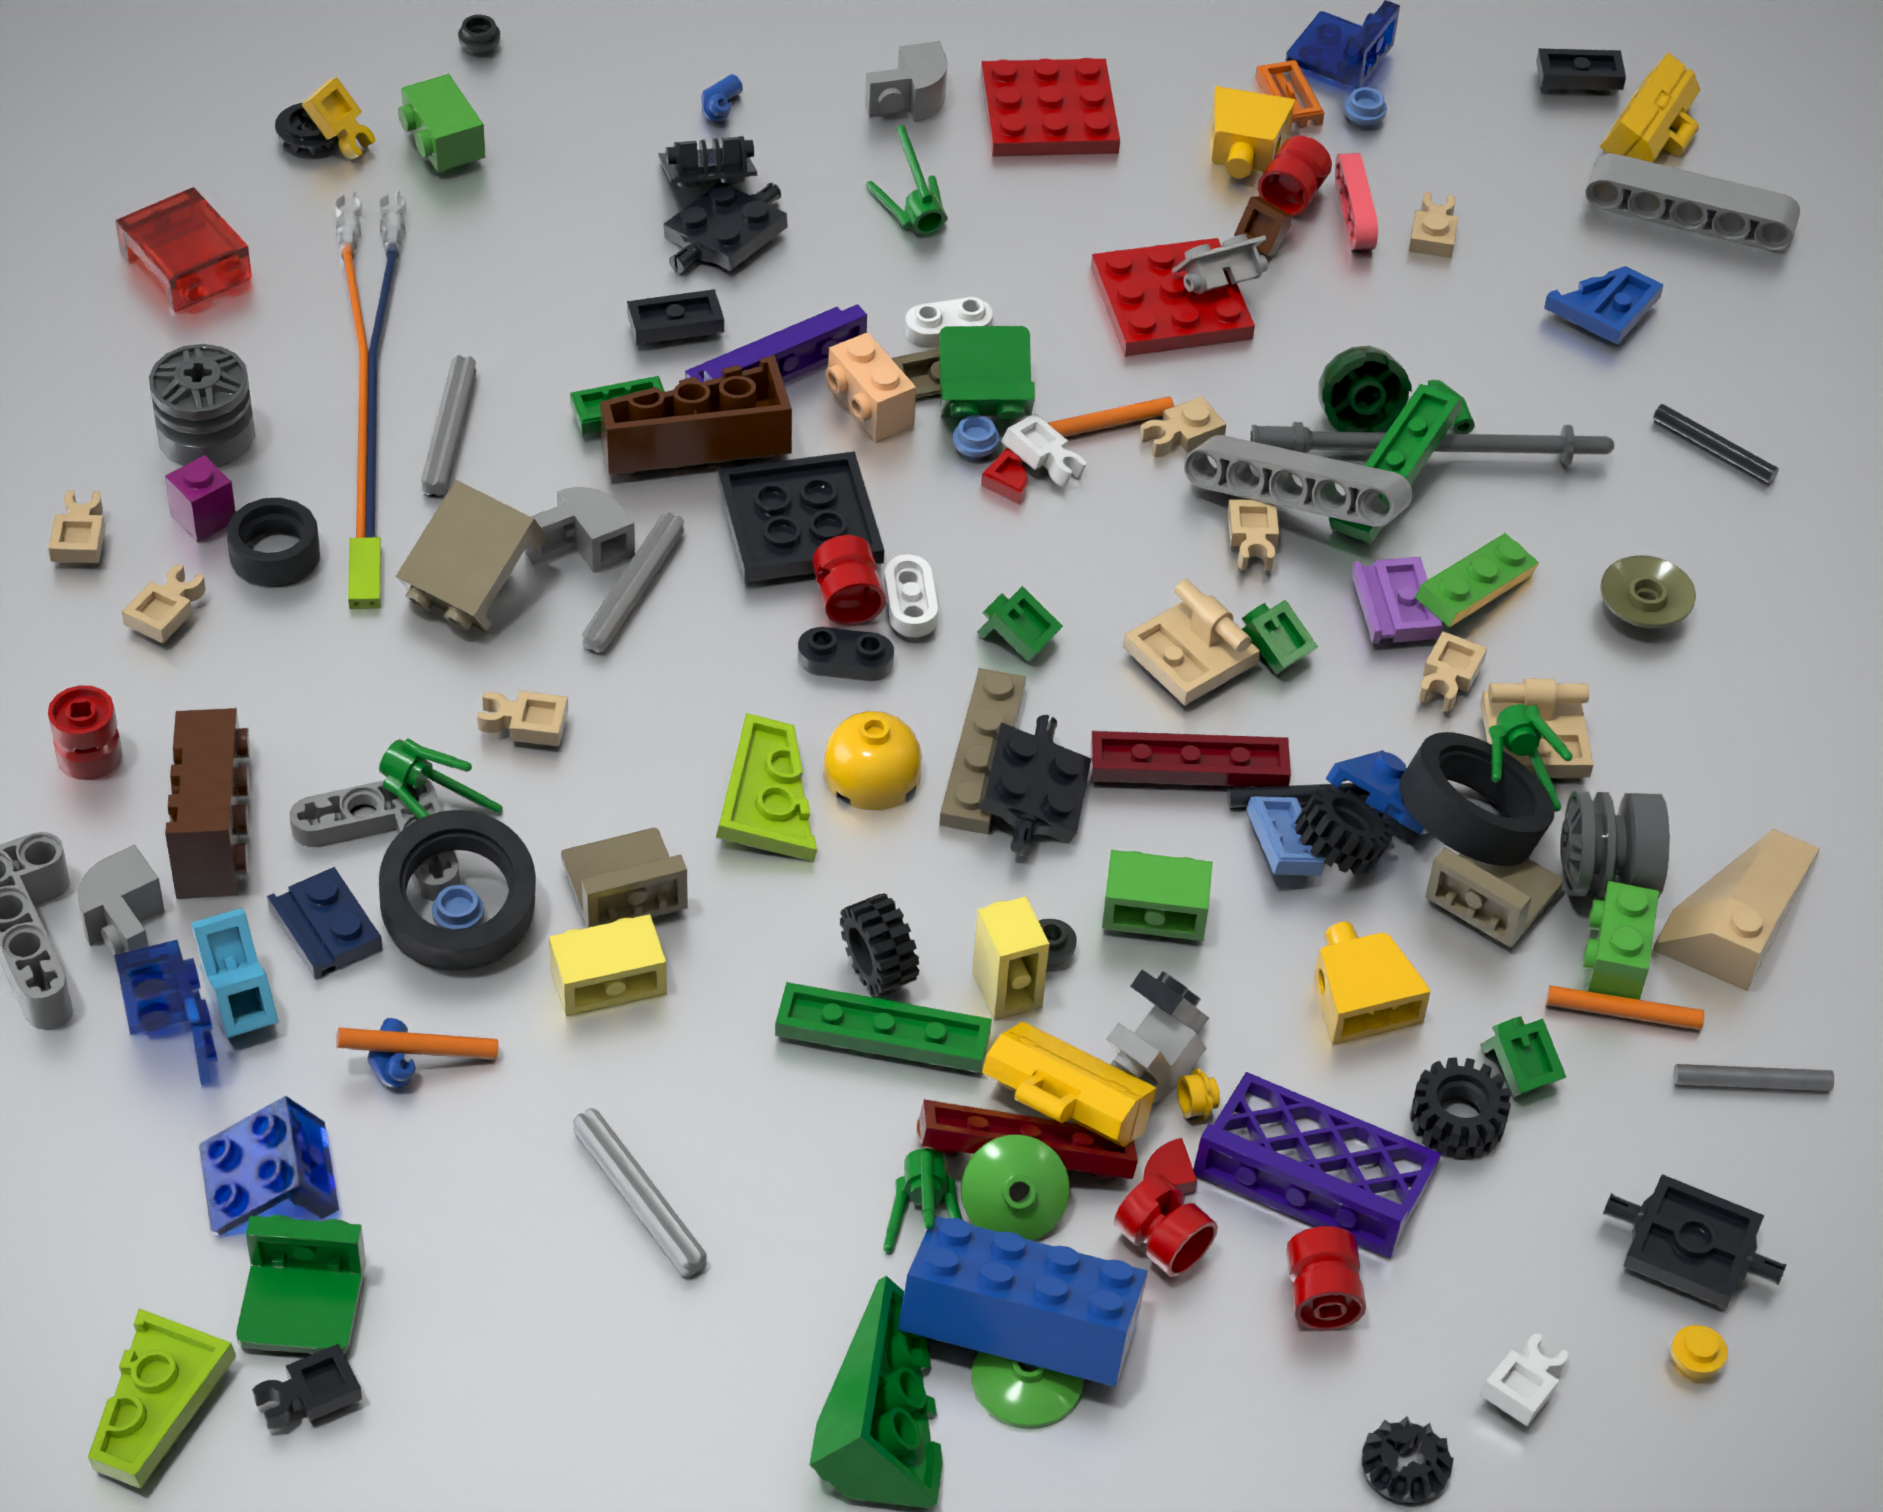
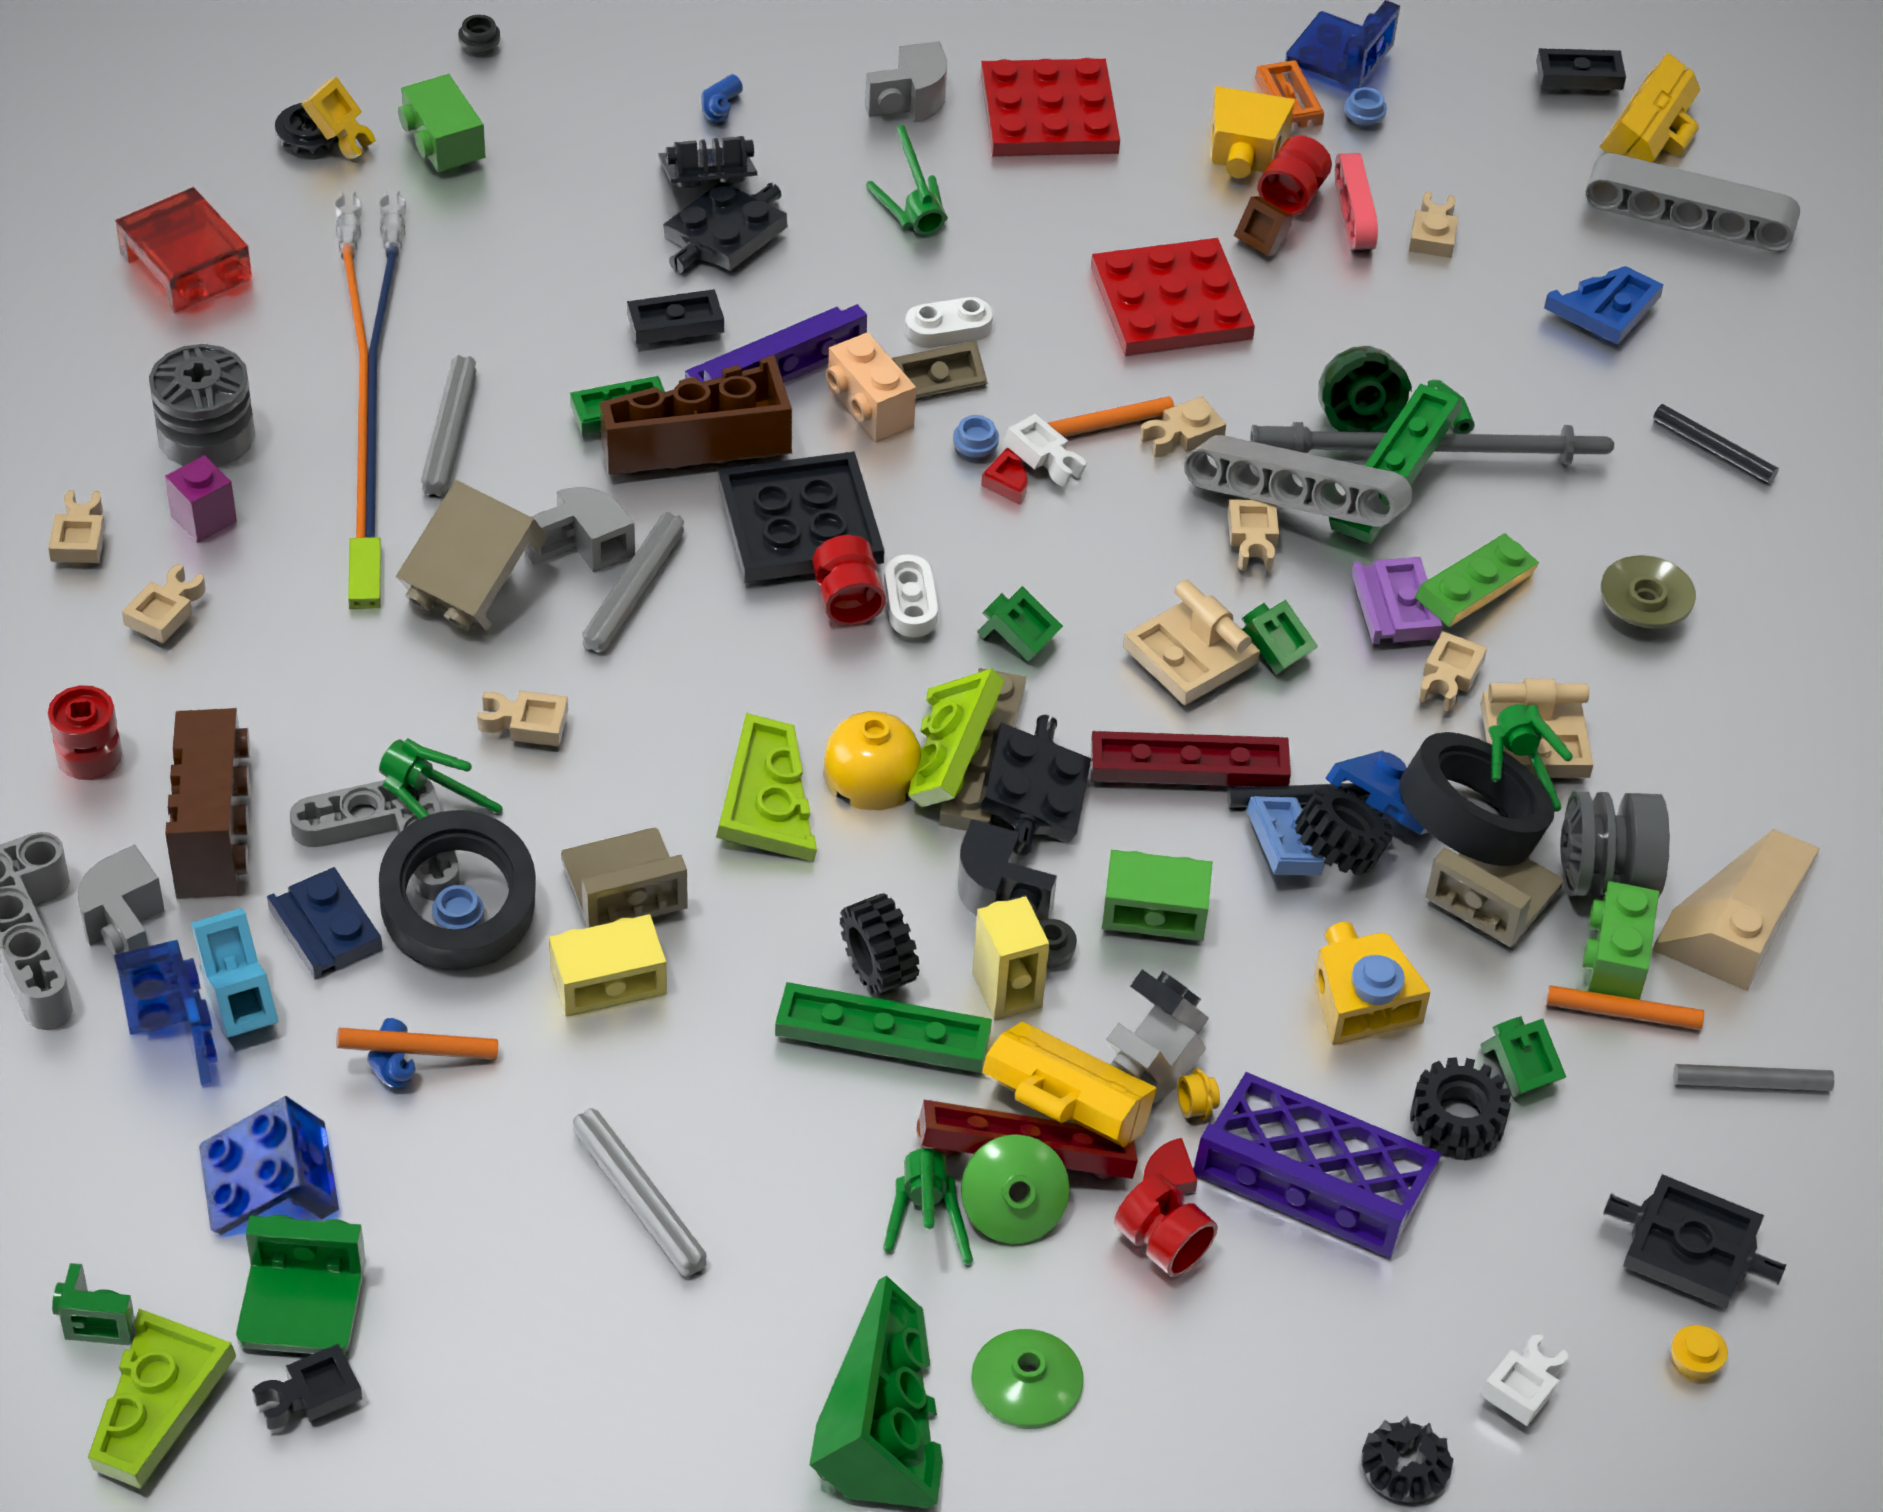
(90, 1315): none -> green bracket
(274, 567): black tyre -> none
(845, 654): black plate -> none
(953, 734): none -> lime wing
(985, 371): green bracket -> none
(991, 871): none -> black brick
(1023, 1300): blue brick -> none
(1206, 266): light grey hinge -> none
(1325, 1278): red wheel -> none
(1377, 979): none -> medium blue plate

